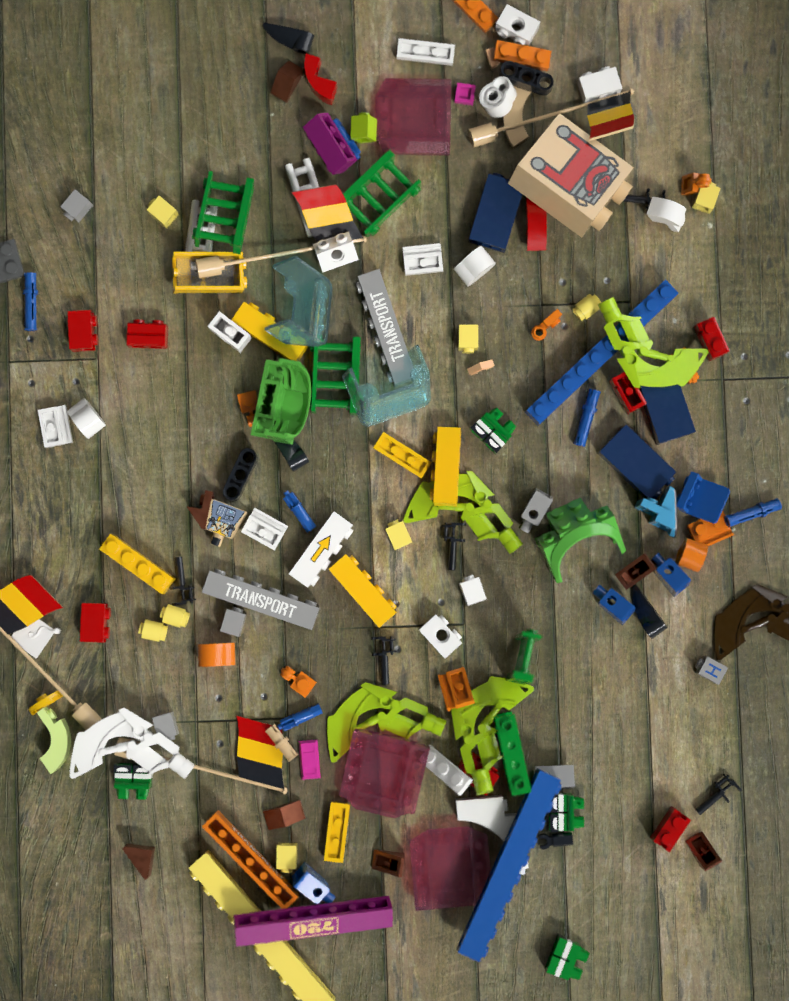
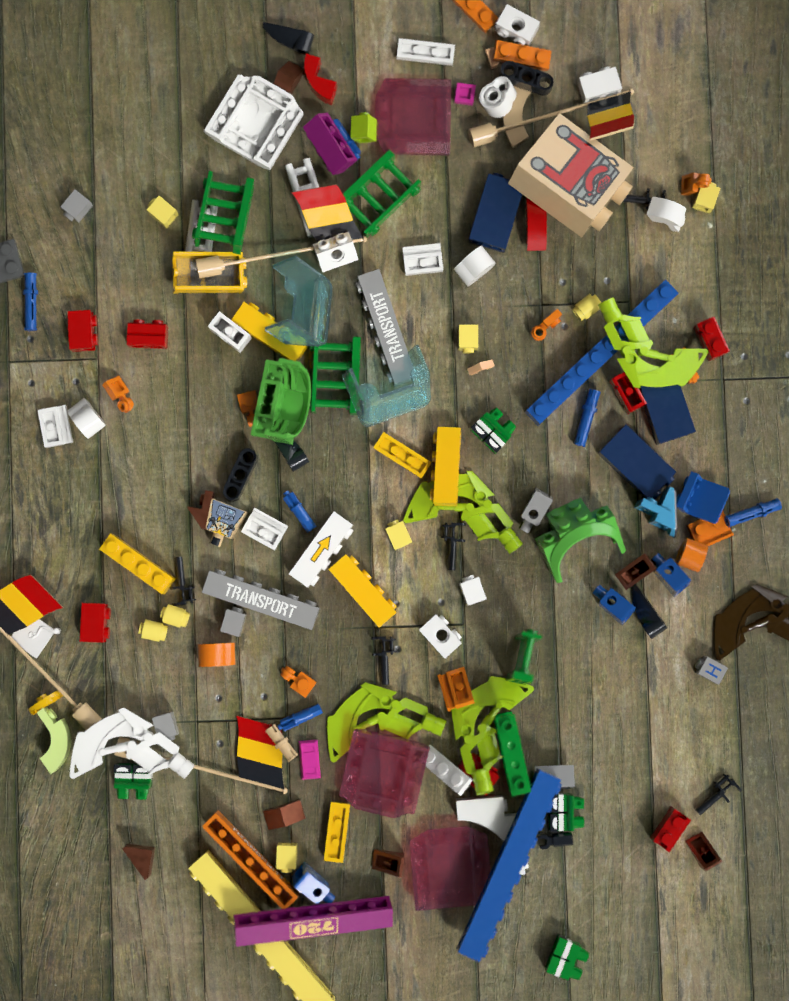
(117, 390): none -> orange plate
(255, 120): none -> white wedge

